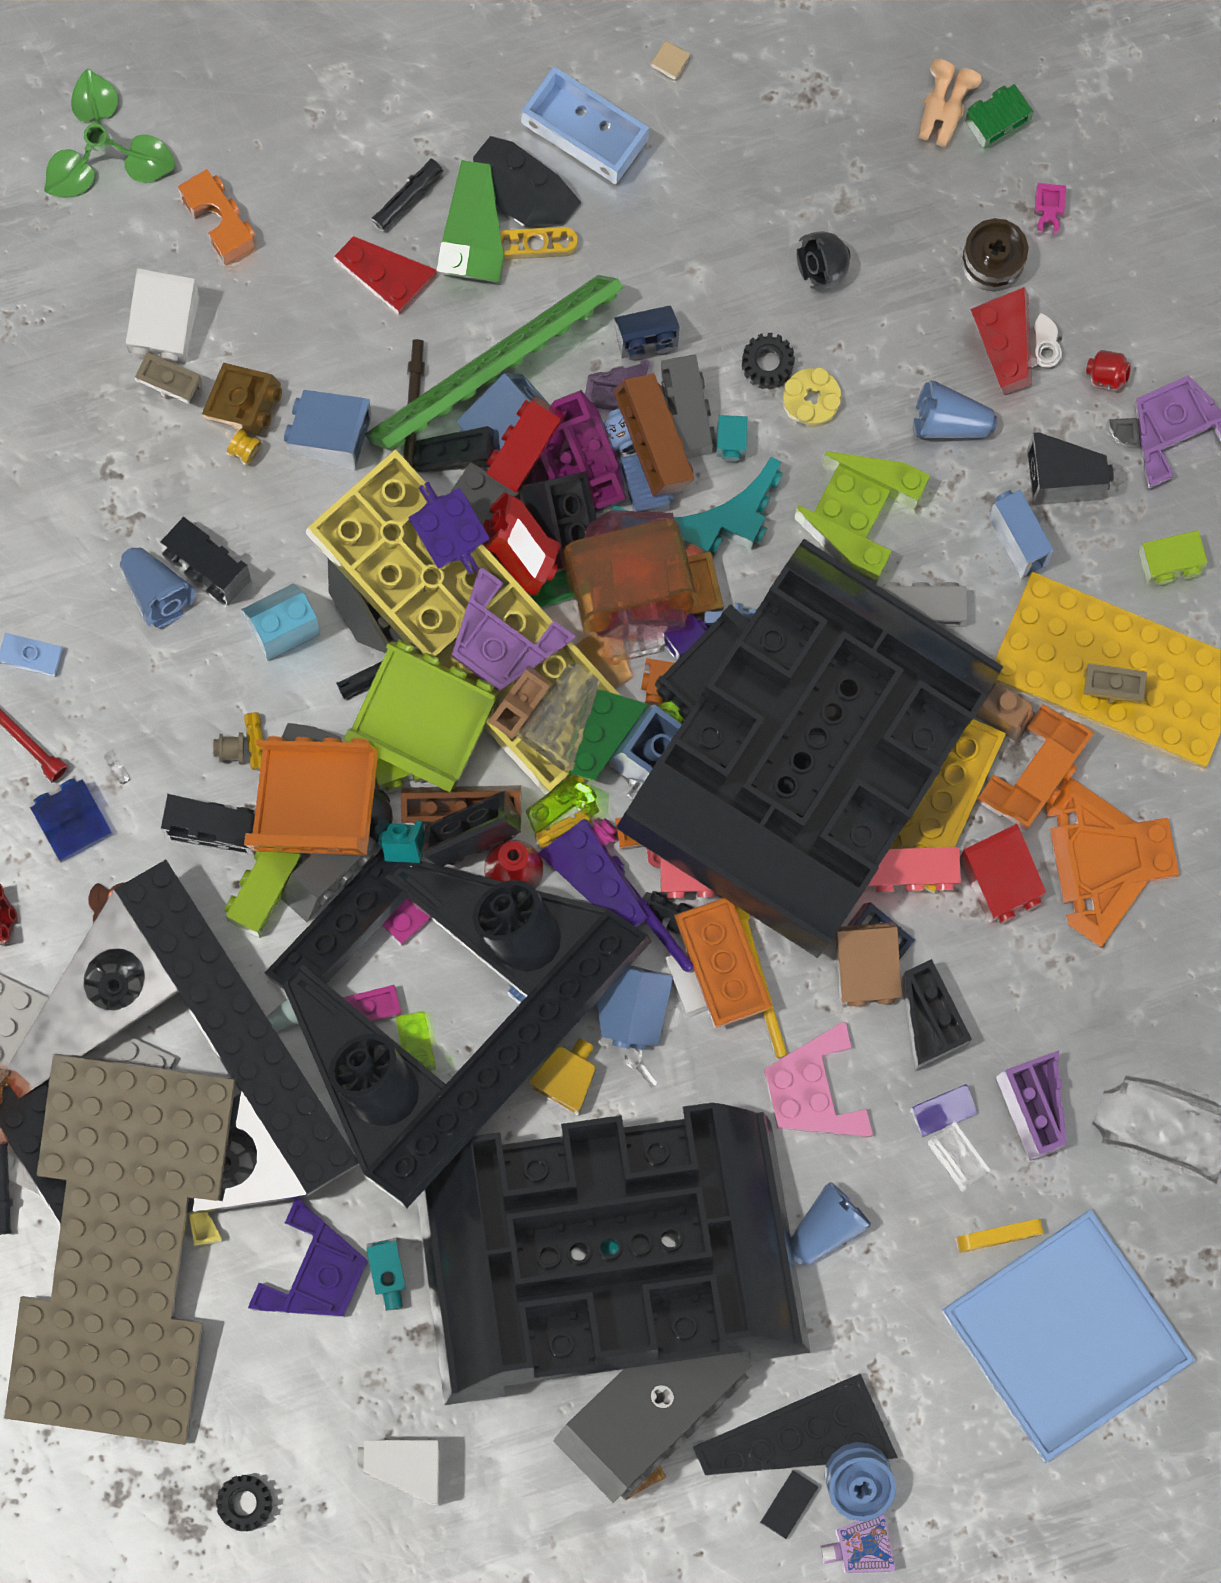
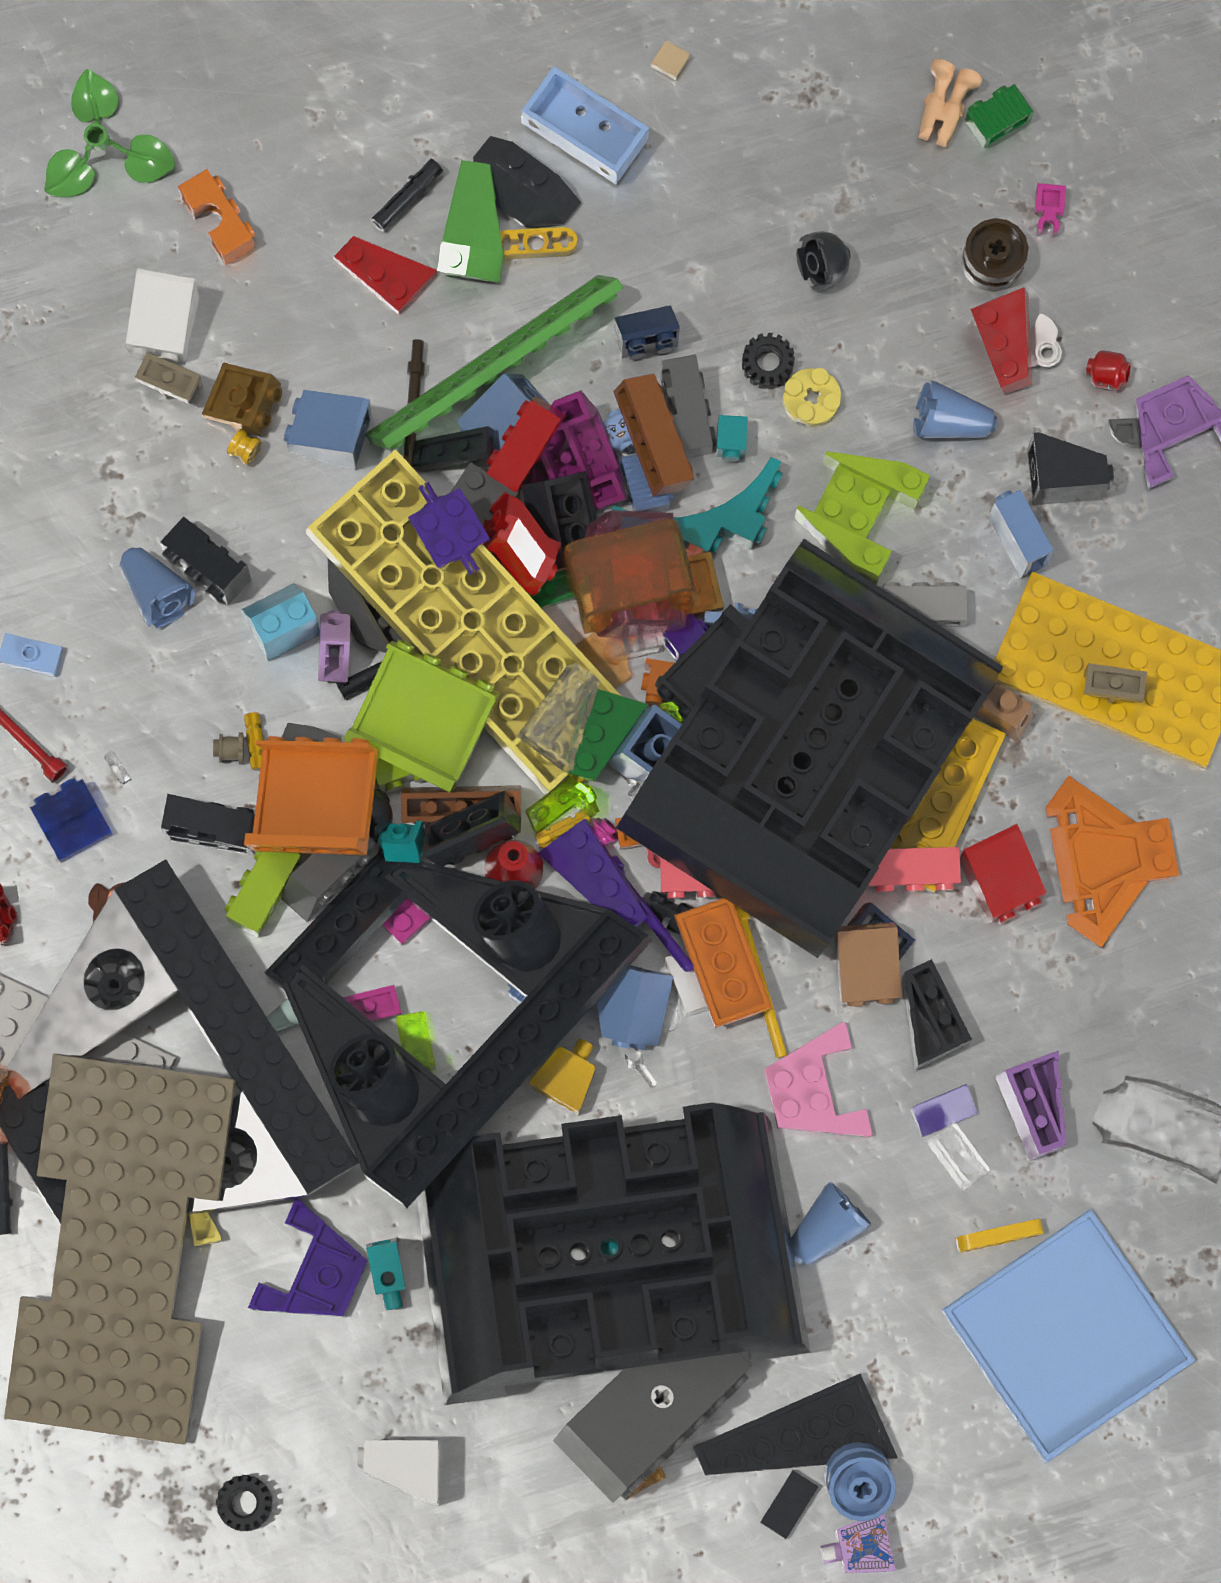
(334, 634): none -> lavender torso
(493, 647): medium lavender wing -> none
(520, 702): medium nougat brick -> none
(602, 384): clear purple wing -> none
(1039, 782): orange bracket -> none
(1173, 558): lime brick -> none

